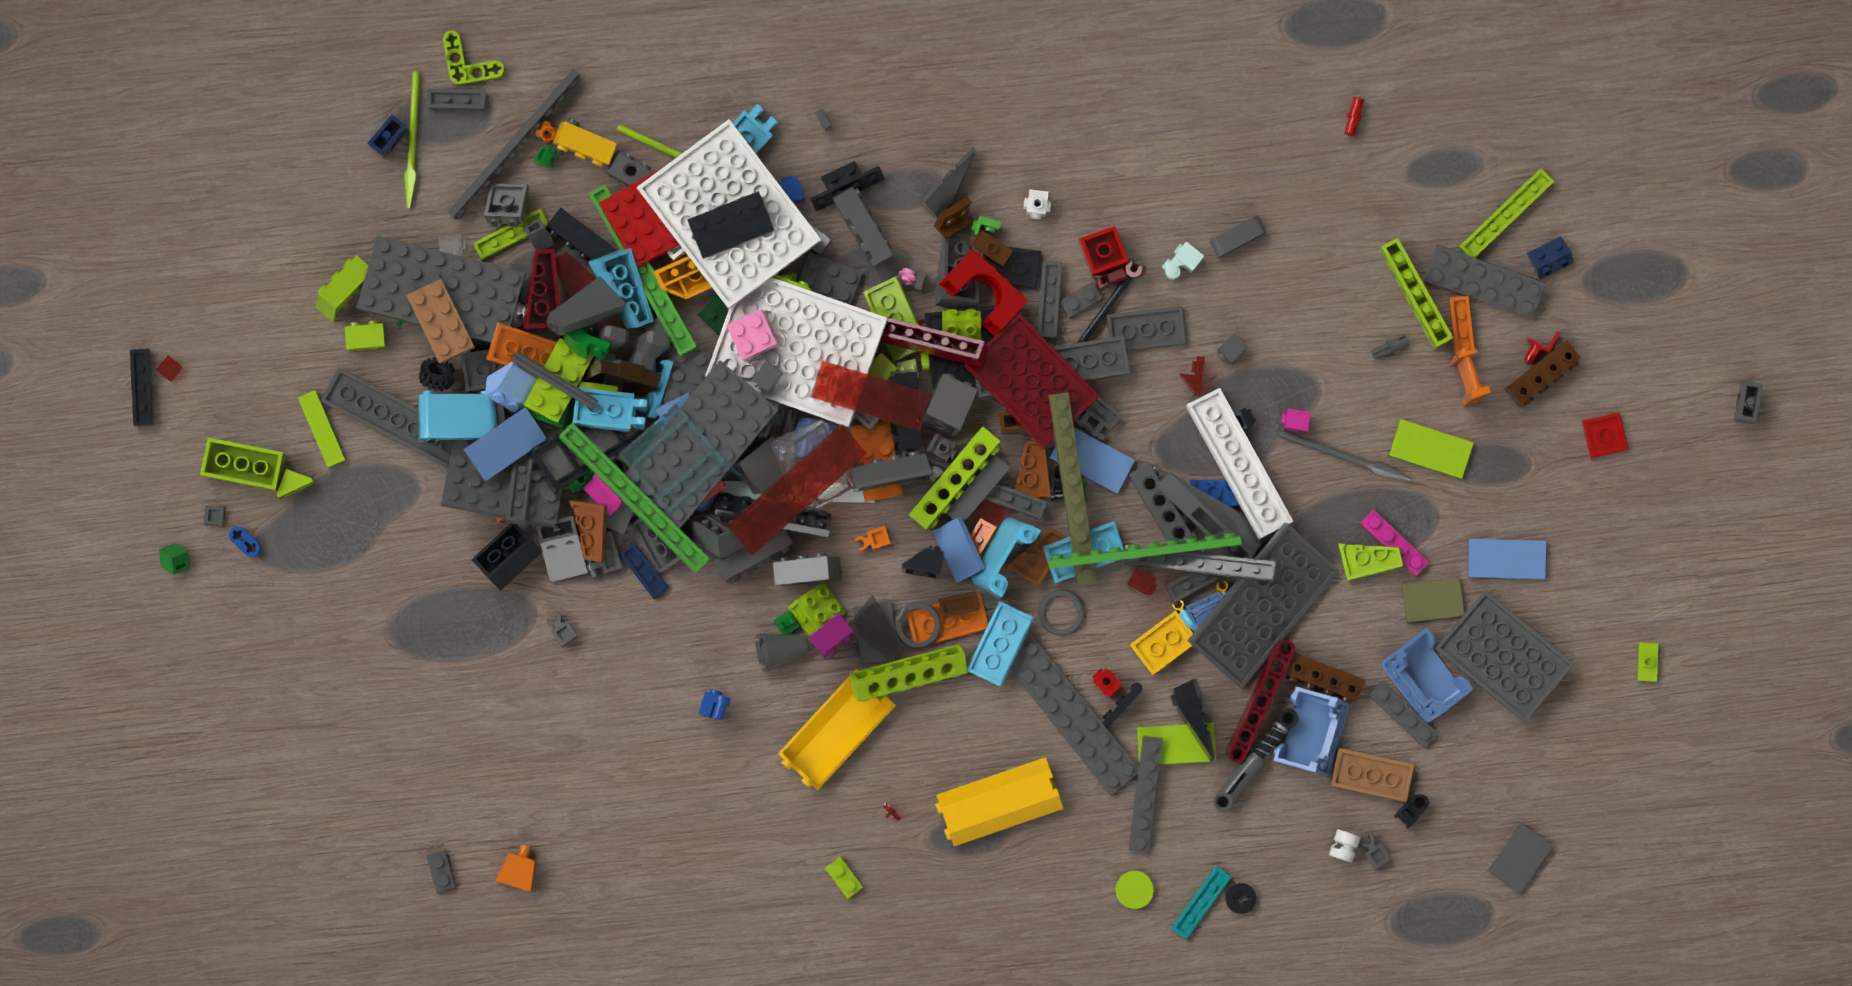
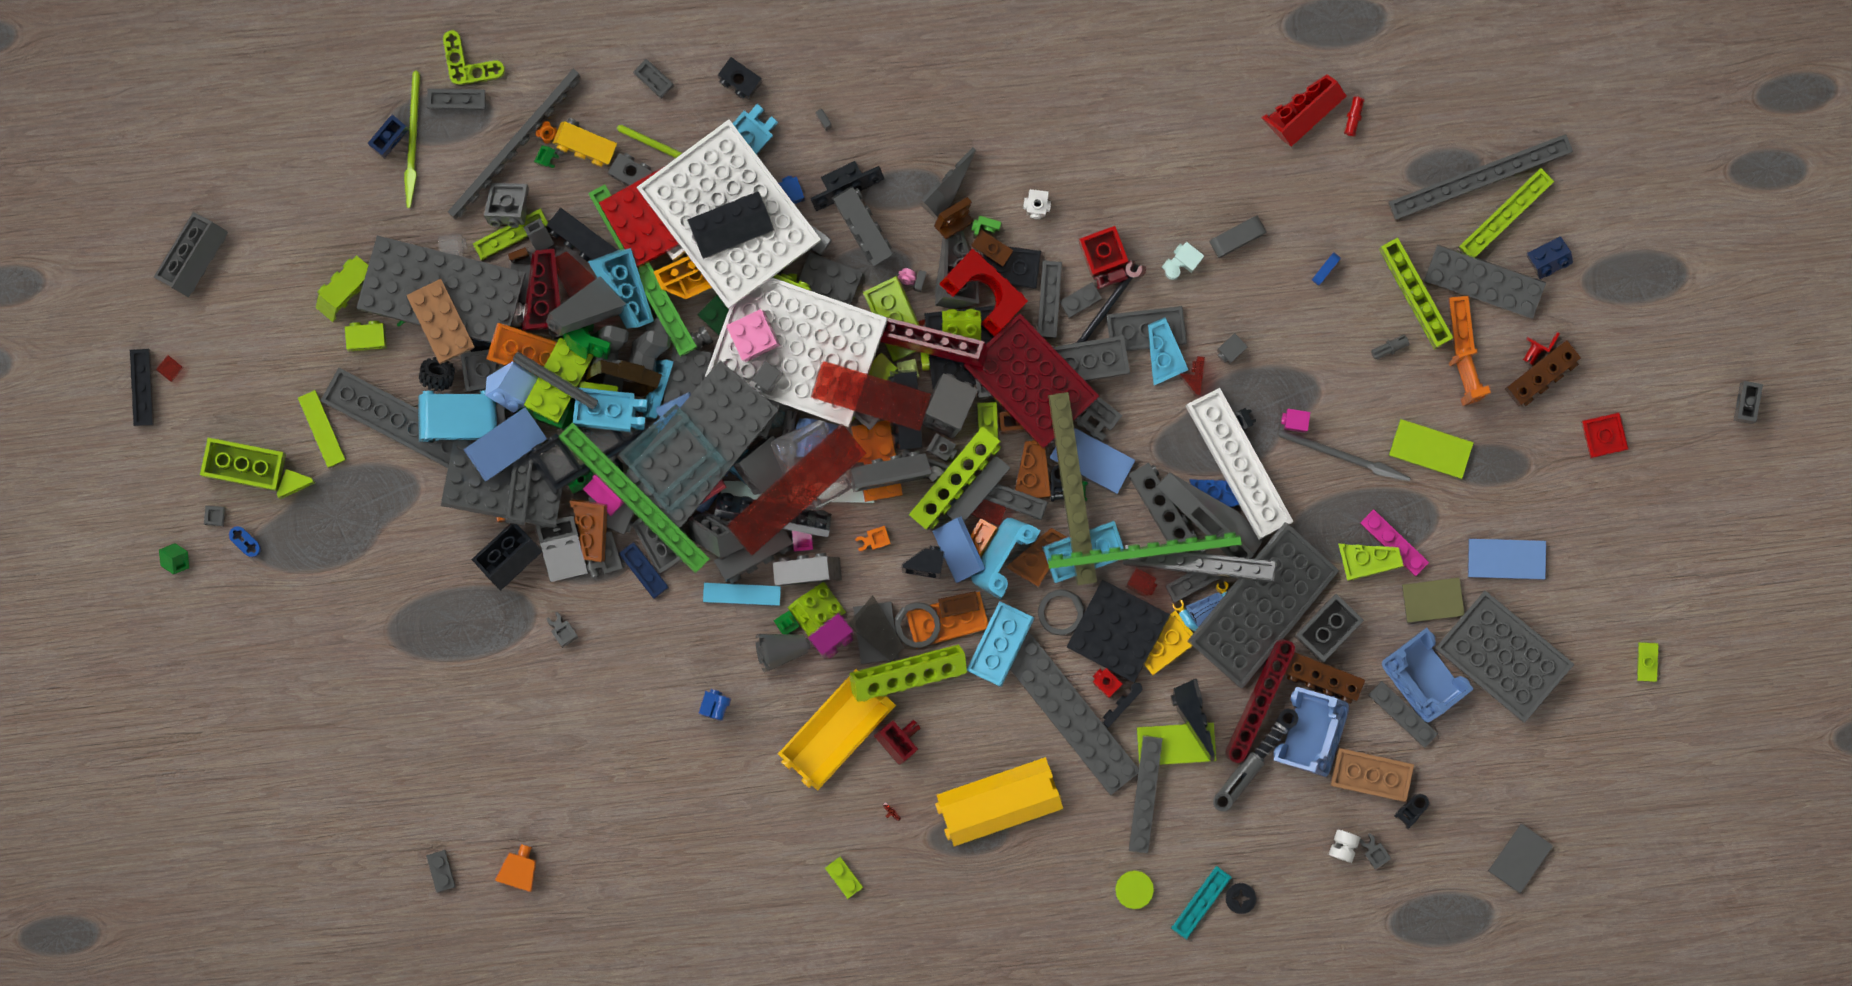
(191, 254): none -> dark grey slope
(518, 255): none -> reddish brown tile
(653, 78): none -> dark grey plate
(701, 337): none -> dark grey wheel
(734, 68): none -> black brick
(741, 594): none -> medium azure tile
(802, 541): none -> dark pink bracket
(897, 741): none -> dark red brick
(988, 417): none -> lime plate
(1118, 631): none -> black plate
(1164, 352): none -> medium azure wing
(1305, 110): none -> red wedge
(1326, 268): none -> blue beam
(1329, 628): none -> dark grey brick
(1480, 177): none -> dark grey plate

